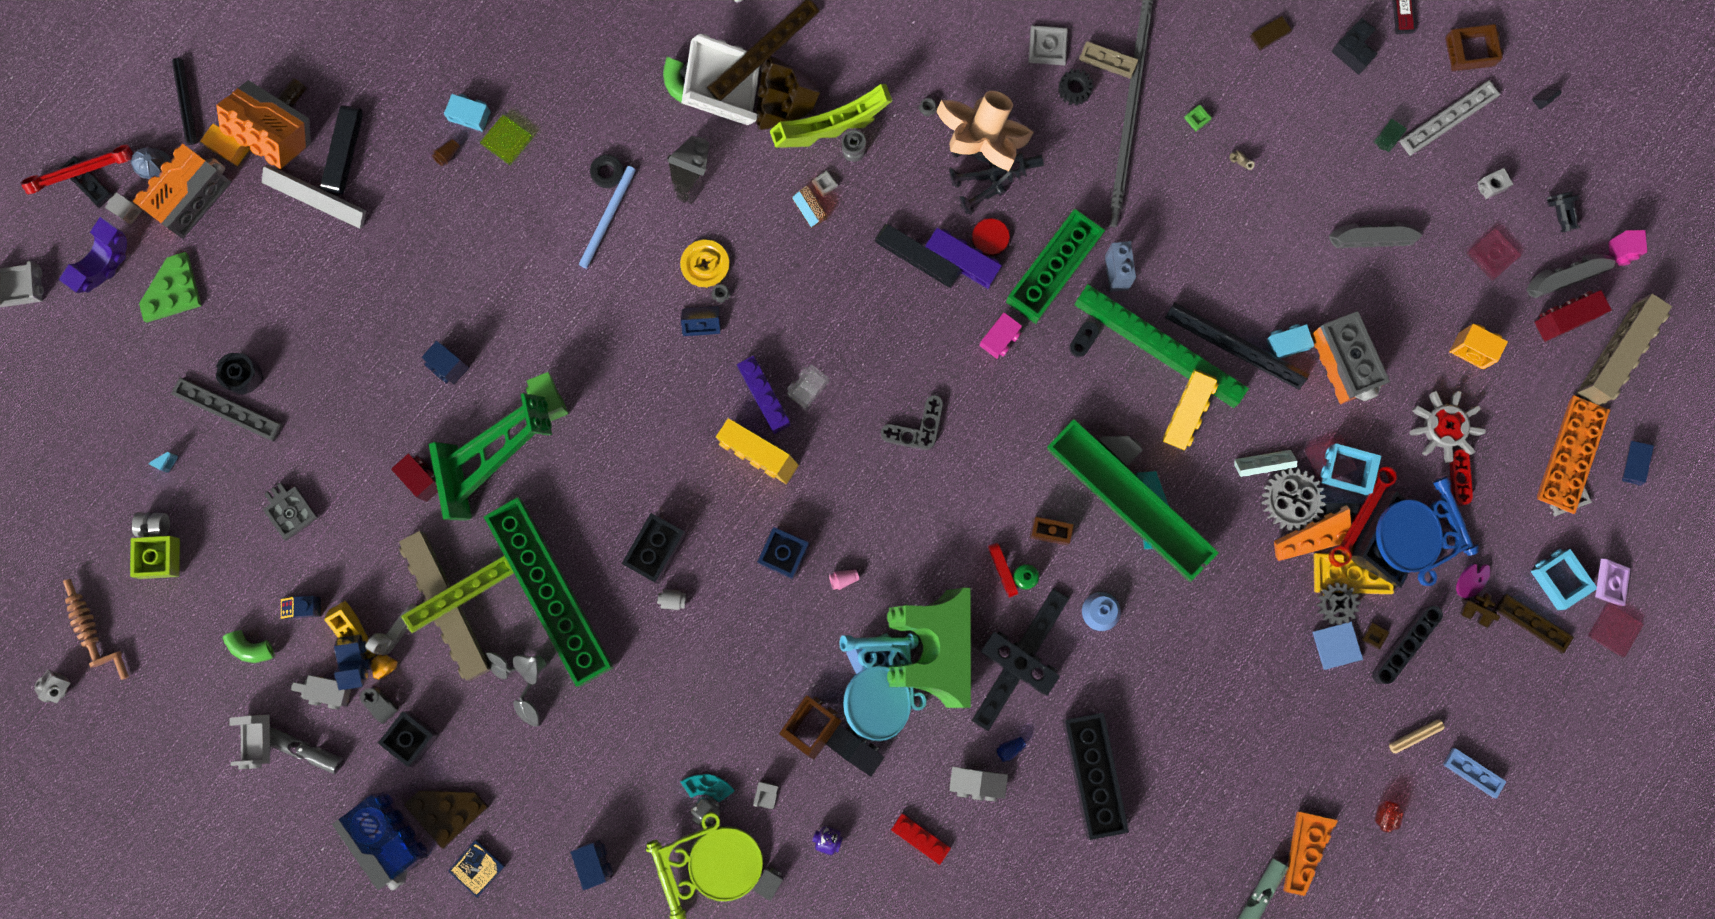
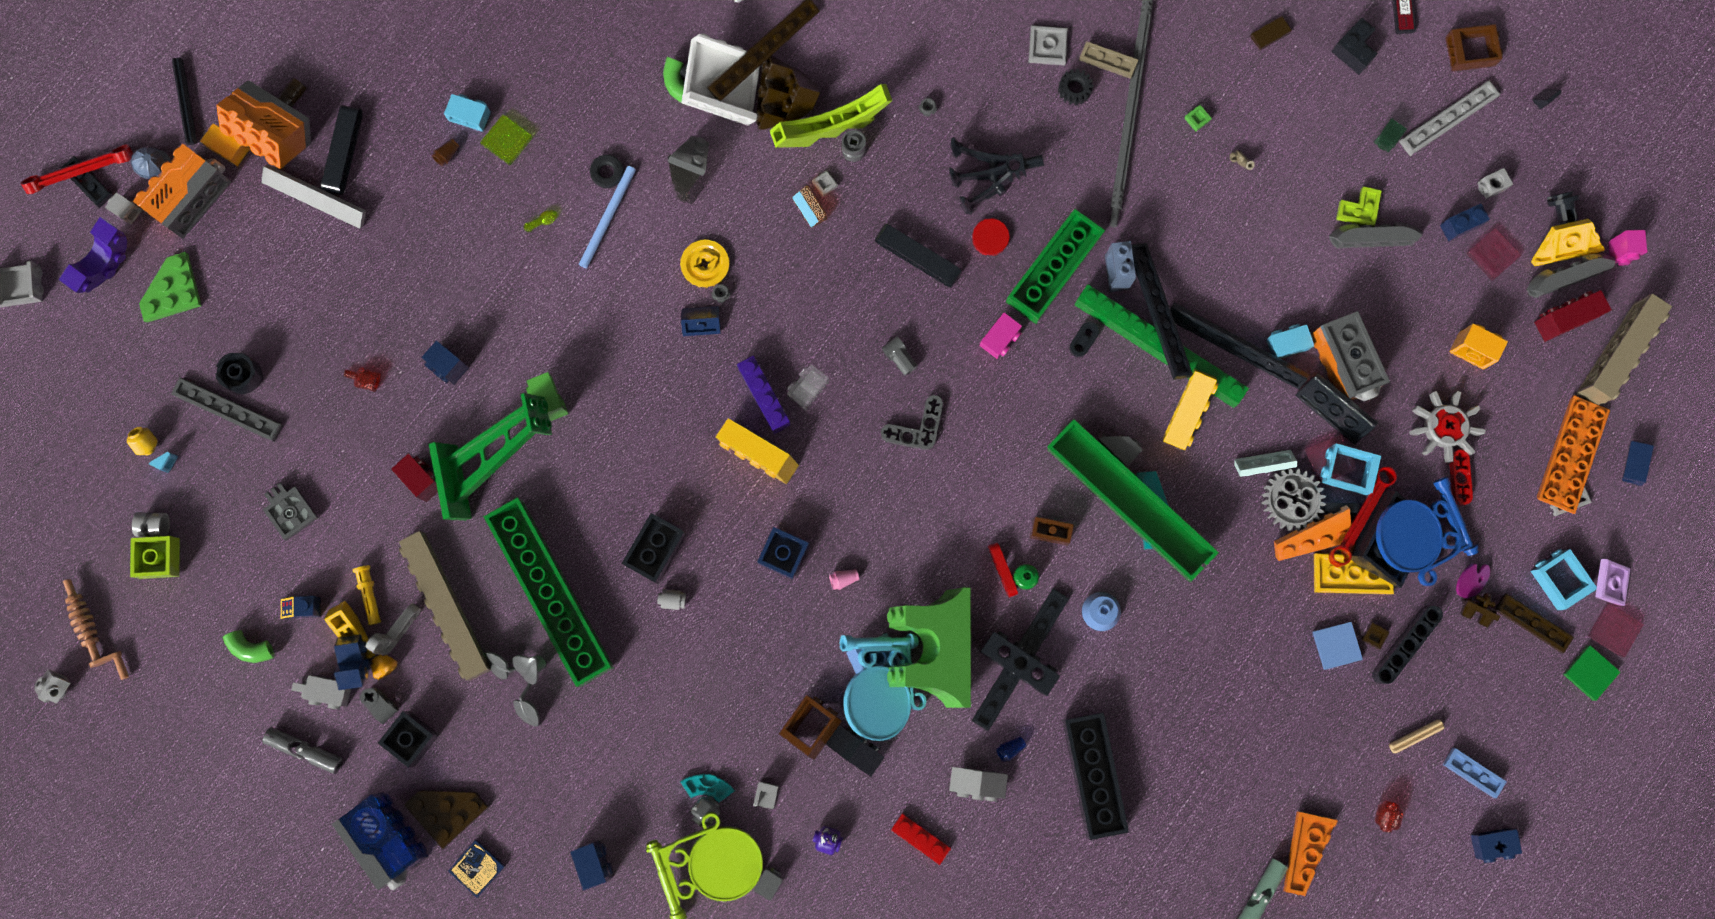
(142, 441): none -> yellow head
(254, 741): light grey panel -> none
(364, 378): none -> clear red piece
(365, 586): none -> yellow pin
(457, 594): lime plate -> none
(545, 218): none -> clear neon green piece
(896, 352): none -> dark grey piece
(968, 259): dark purple brick -> none
(985, 128): light nougat plant -> none
(1160, 312): none -> black tile
(1336, 409): none -> black tile
(1343, 597): dark grey gear -> none
(1362, 212): none -> lime plate
(1464, 222): none -> dark blue brick
(1485, 843): none -> dark blue brick
(1568, 242): none -> yellow wing
(1591, 673): none -> green tile

